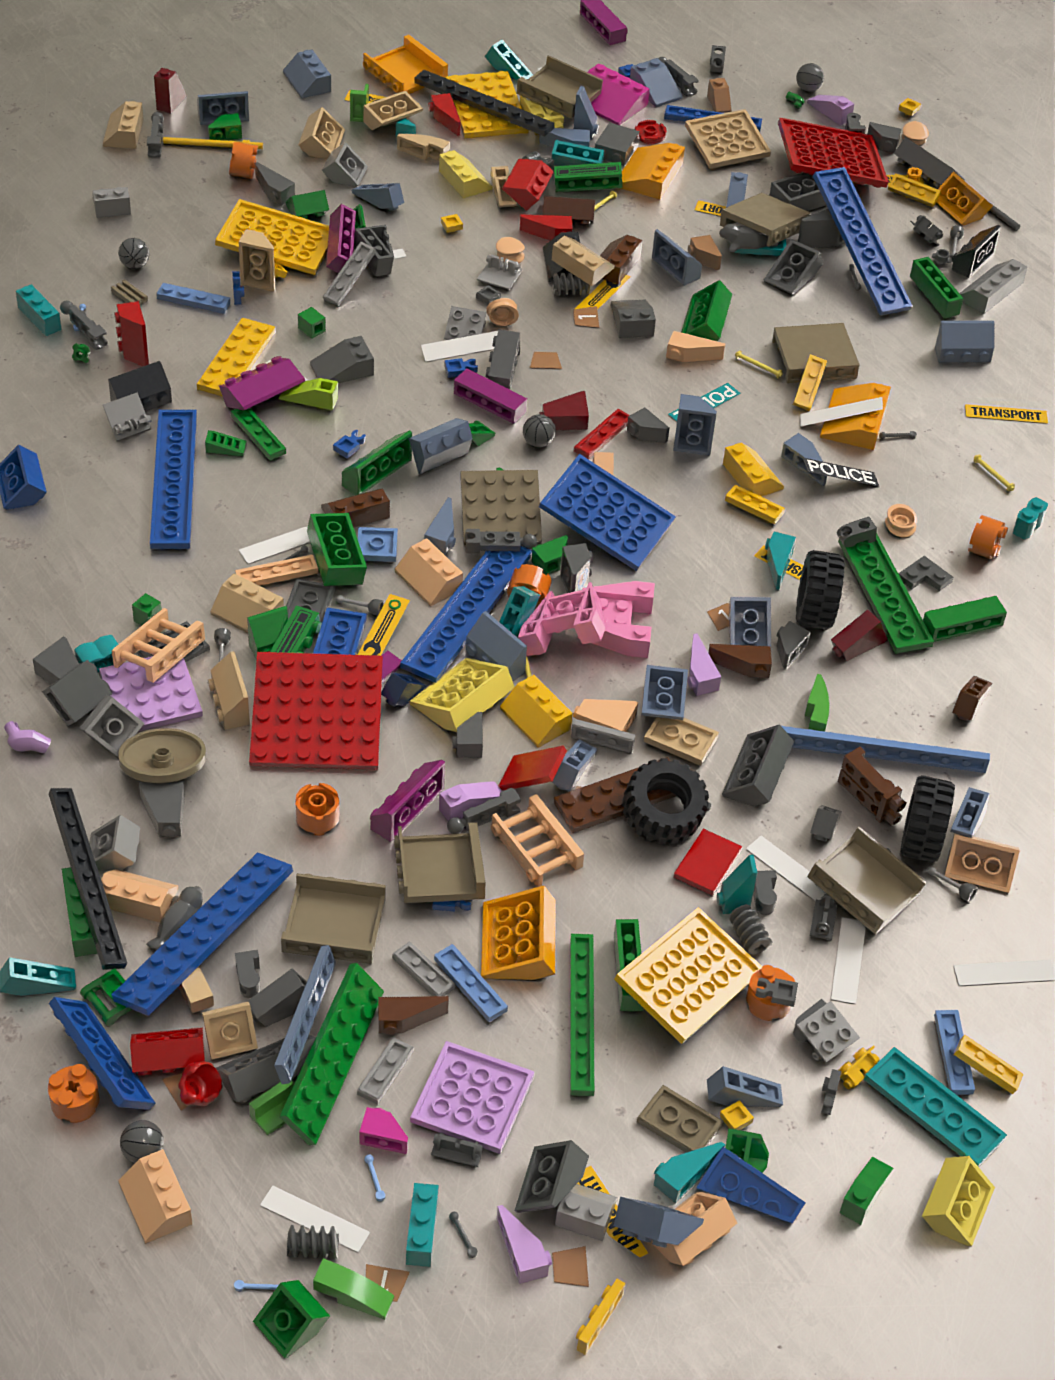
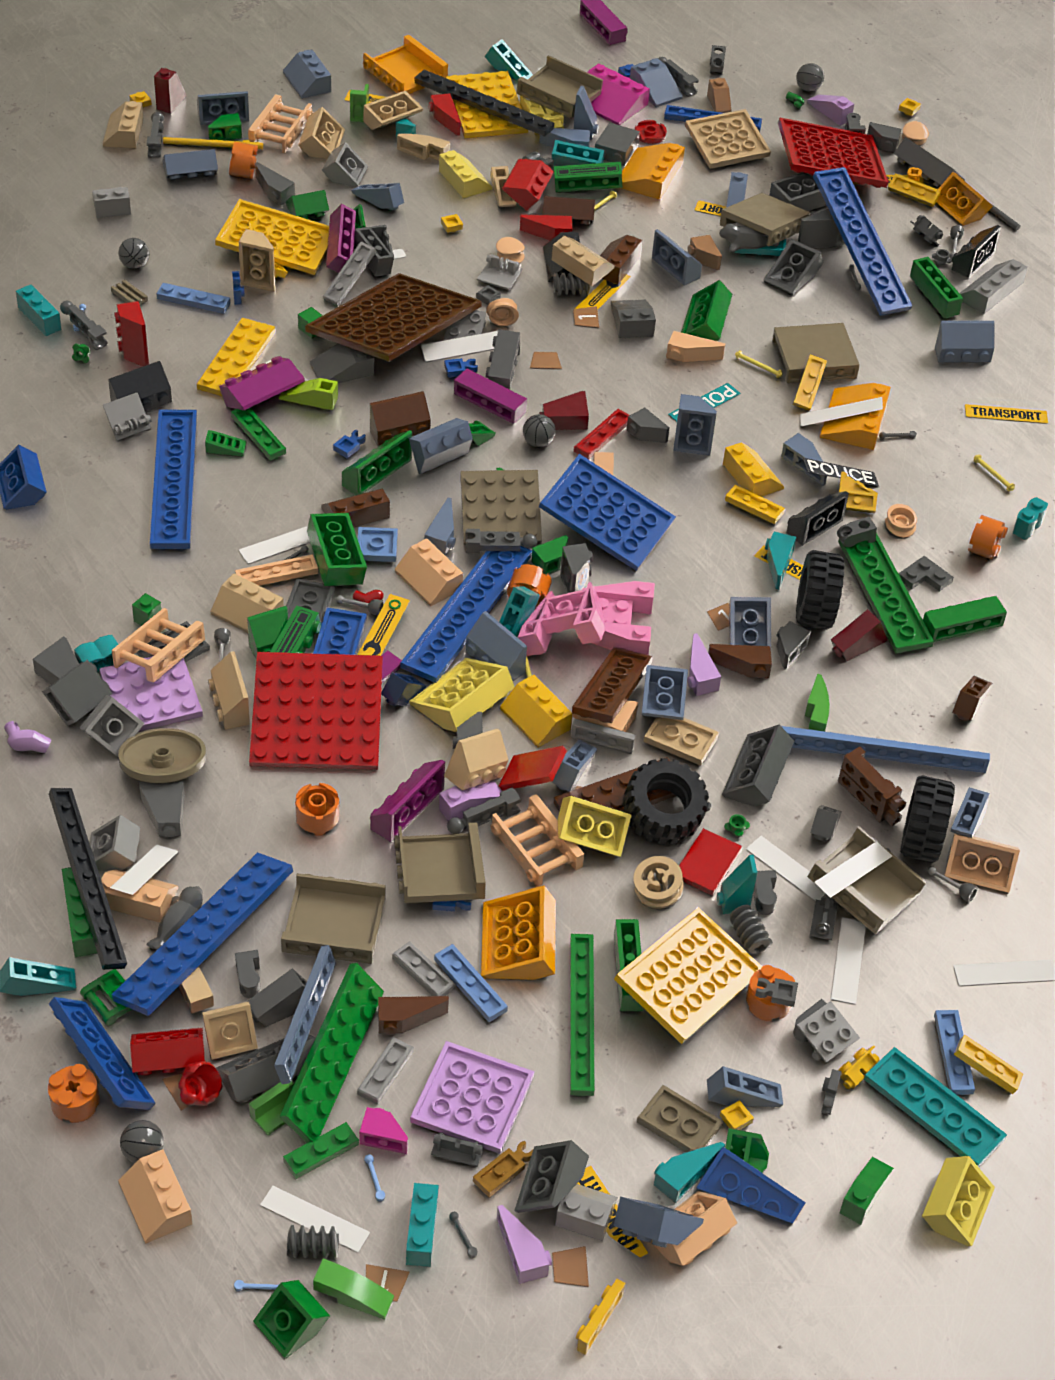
(141, 97): none -> yellow plate
(144, 869): none -> white sticker
(190, 164): none -> sand blue slope
(271, 114): none -> light nougat fence
(321, 1150): none -> green plate
(366, 598): none -> red arm
(393, 316): none -> reddish brown tile
(399, 415): none -> reddish brown slope
(477, 760): none -> tan slope
(502, 1169): none -> pearl gold plate
(593, 825): none -> light yellow slope
(611, 685): none -> reddish brown plate
(649, 890): none -> tan wheel
(737, 825): none -> green plate
(818, 517): none -> black slope
(853, 869): none -> white sticker
(859, 497): none -> yellow wing

